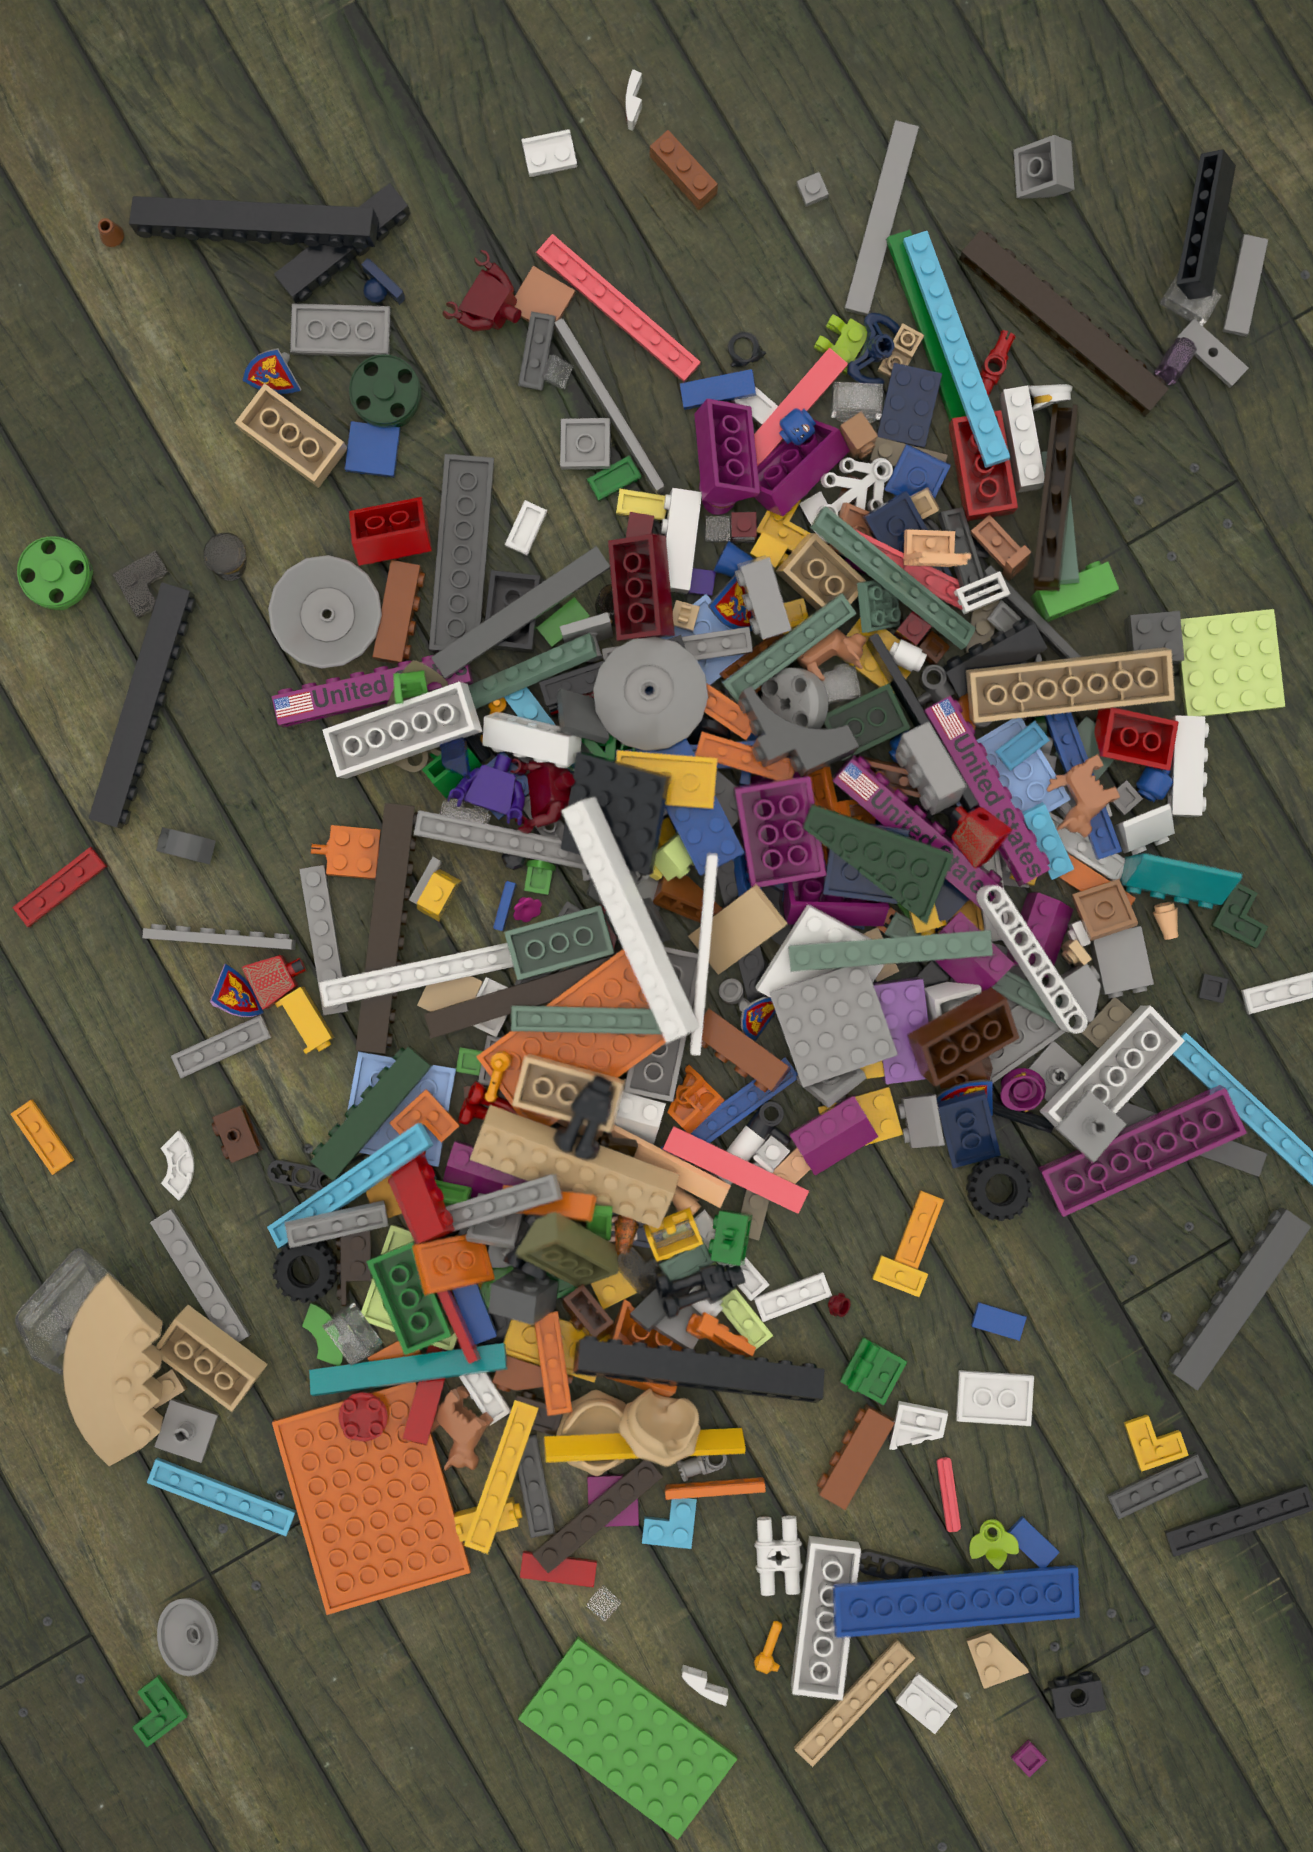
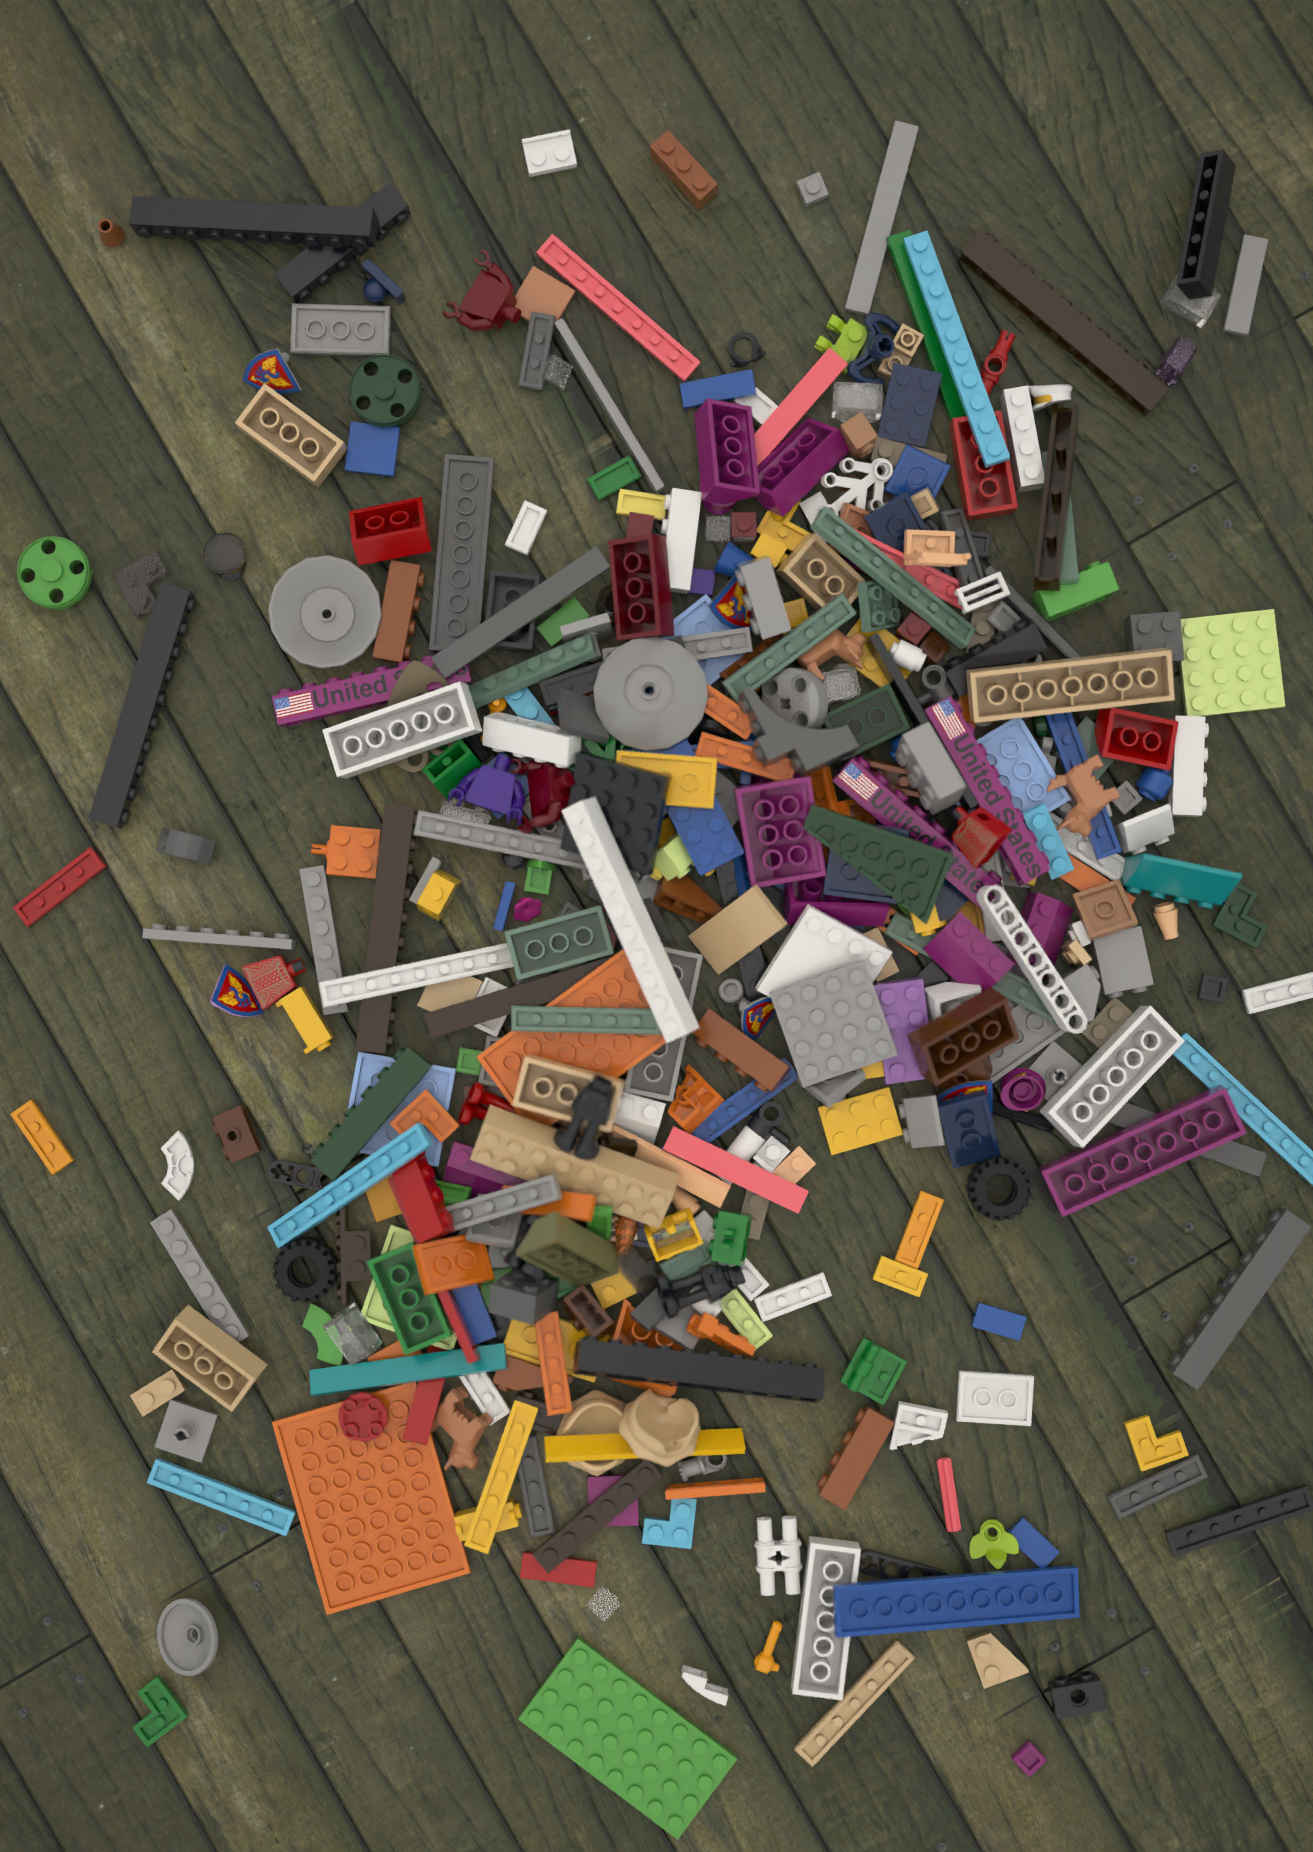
(54, 1307): clear windscreen -> none
(111, 1371): tan brick -> none
(221, 1046): light grey tile -> none
(336, 1224): light grey tile -> none
(409, 685): bright green tile -> none
(455, 757): clear blue tile -> none
(499, 1063): light orange piece -> none
(585, 443): light grey plate -> none
(633, 104): white slope -> none
(685, 615): tan tile -> none
(703, 951): white tile -> none
(797, 426): blue head -> none
(833, 1134): magenta slope -> none
(839, 1305): dark red plate -> none
(890, 950): sand green plate -> none
(926, 1702): white plate -> none
(1001, 547): nougat bracket -> none
(1022, 746): dark azure tile -> none
(1044, 168): light grey slope -> none
(1090, 1126): light grey tile -> none
(1224, 364): light grey tile -> none

